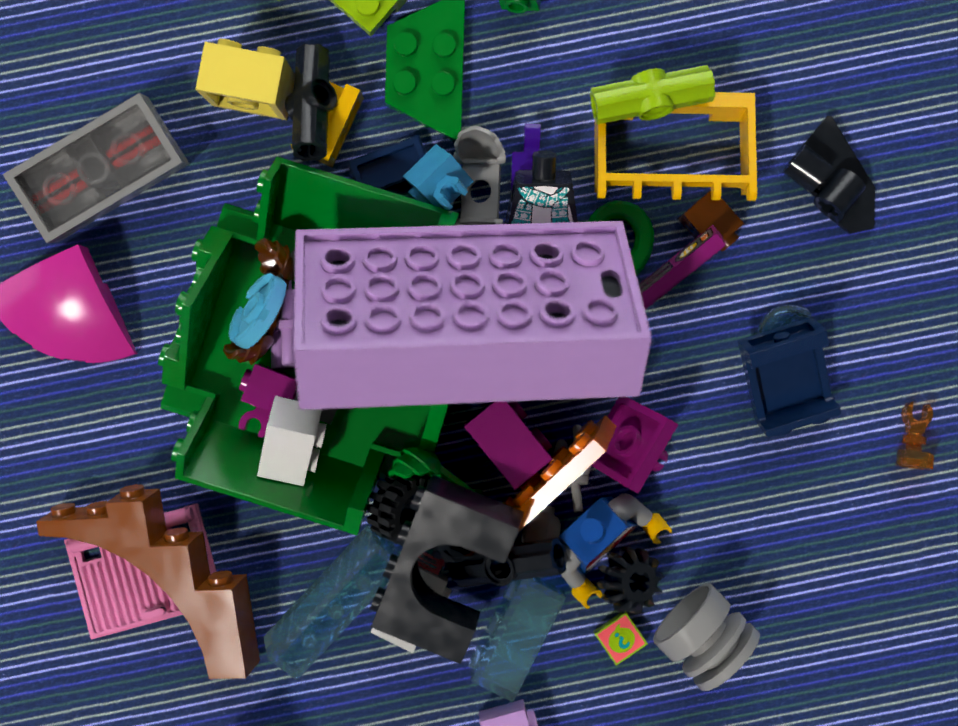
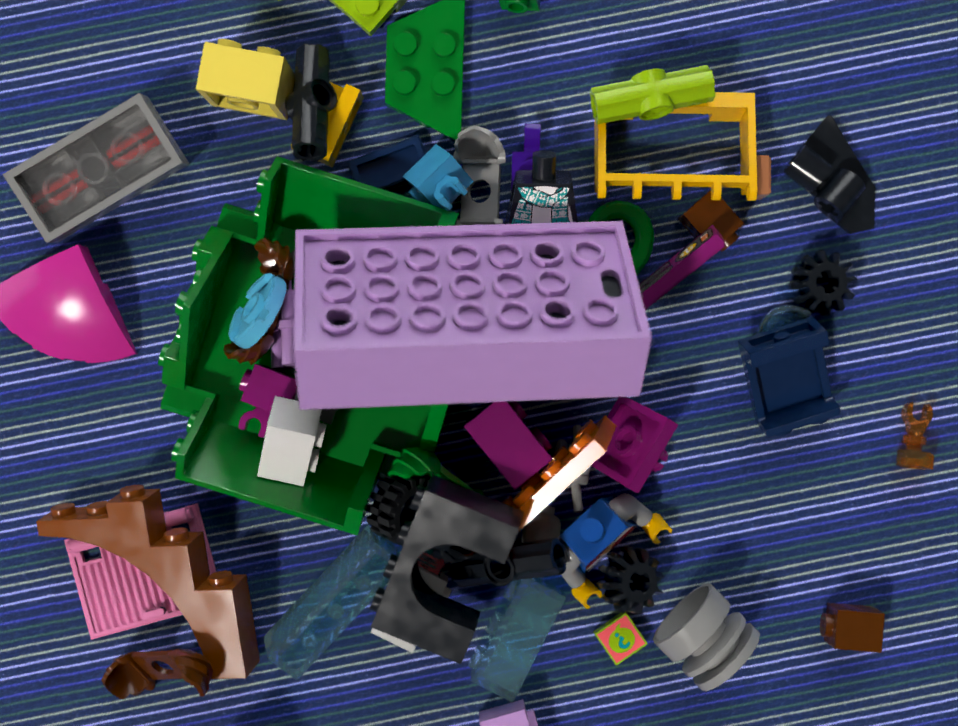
(138, 671): none -> reddish brown piece
(763, 176): none -> nougat tile
(827, 269): none -> black gear
(853, 627): none -> reddish brown brick

